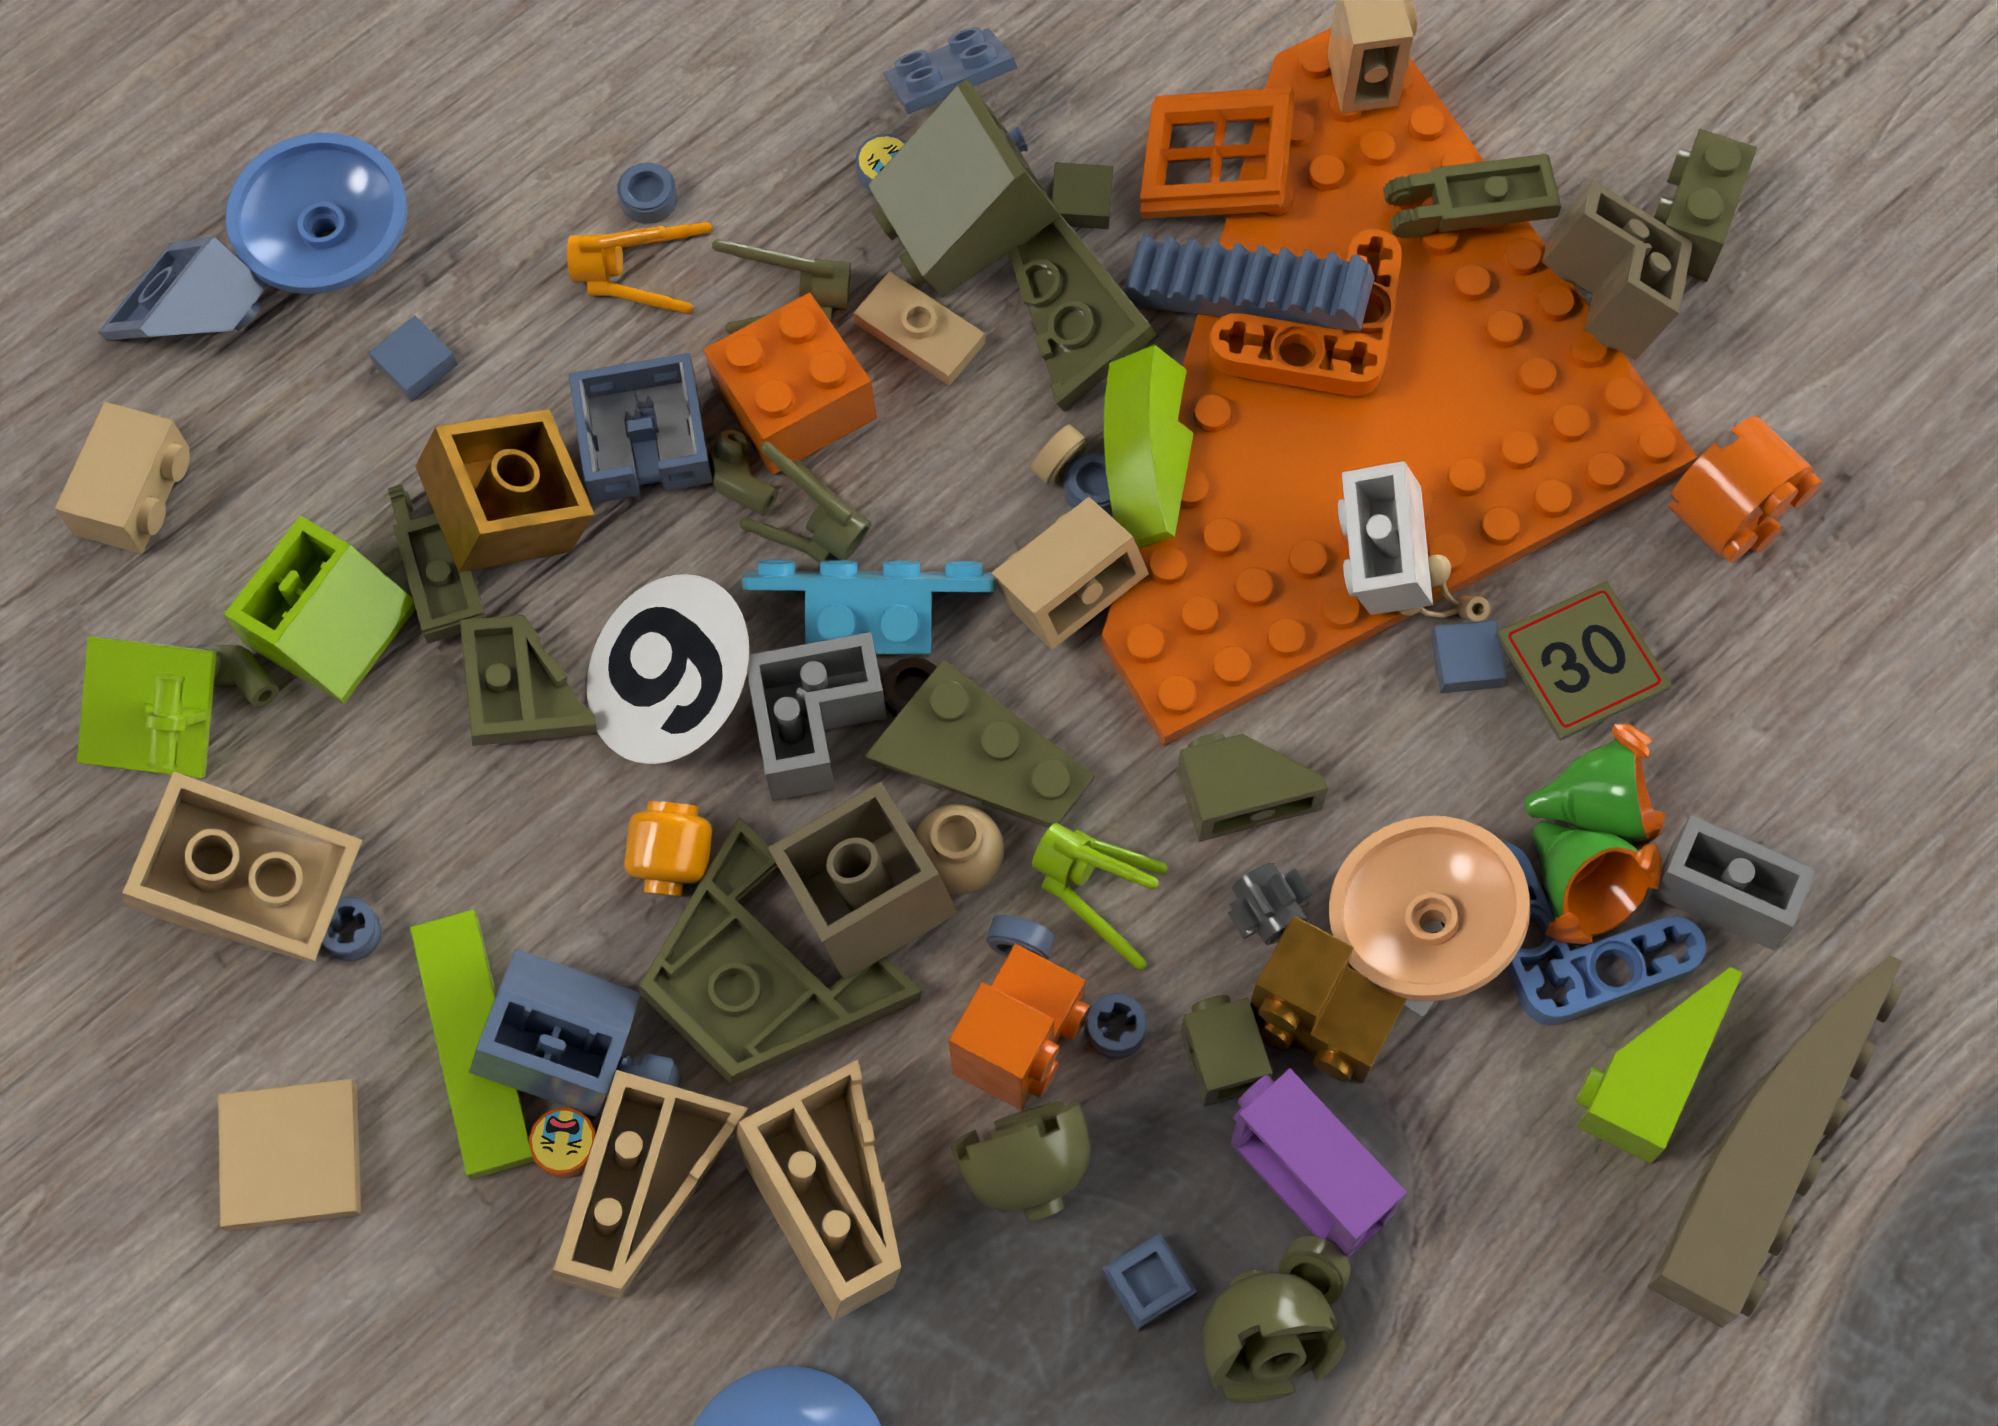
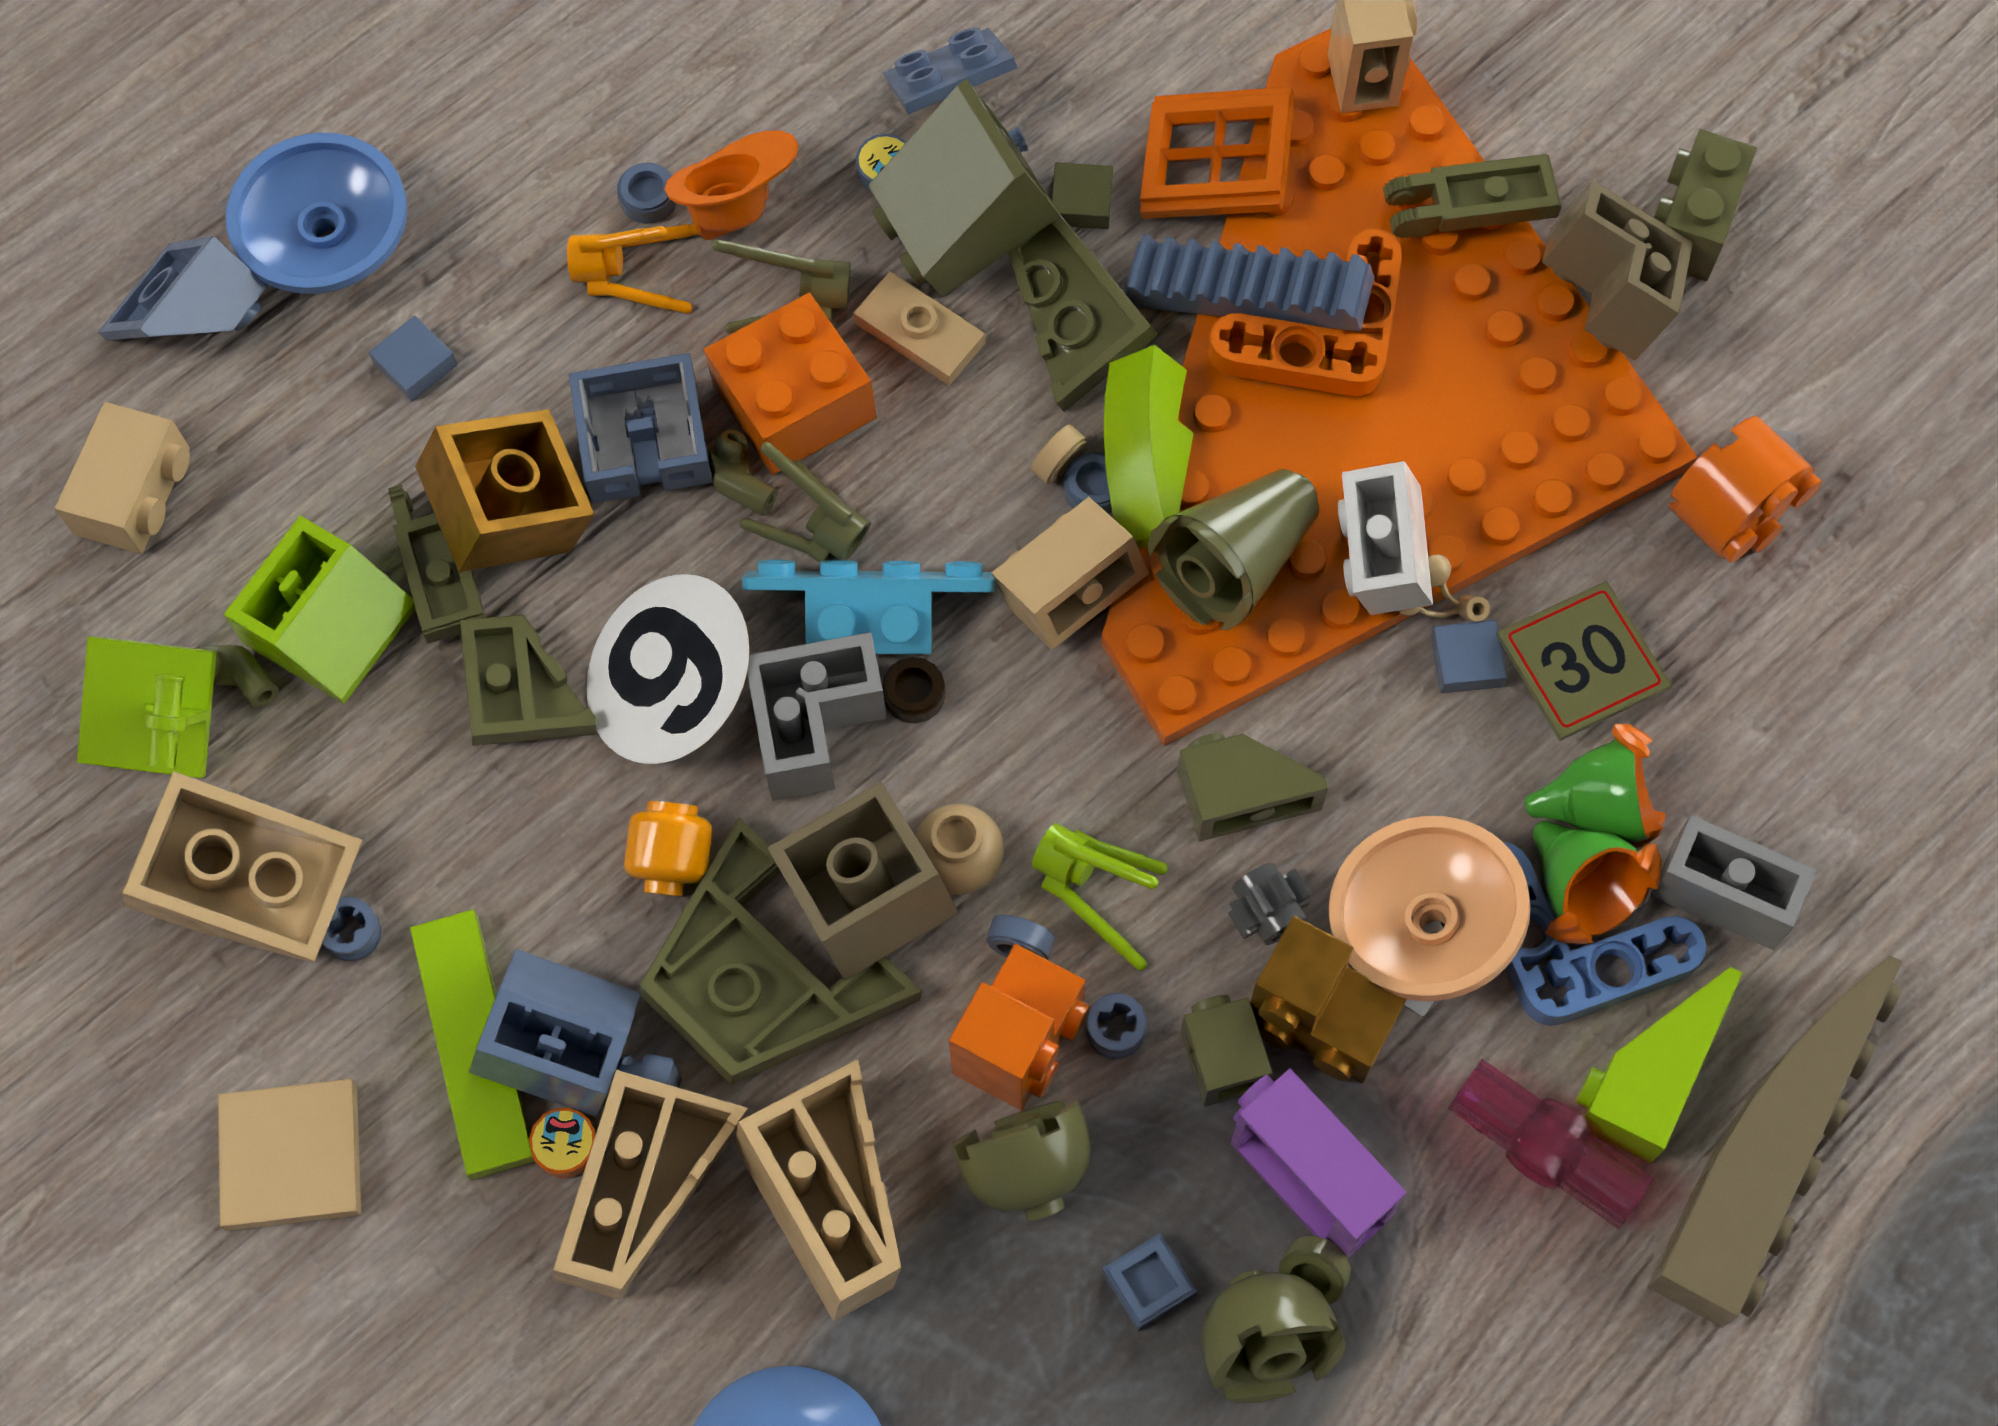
(733, 183): none -> orange piece
(977, 747): olive wing -> none
(1233, 546): none -> olive cone
(1550, 1144): none -> clear pink piece

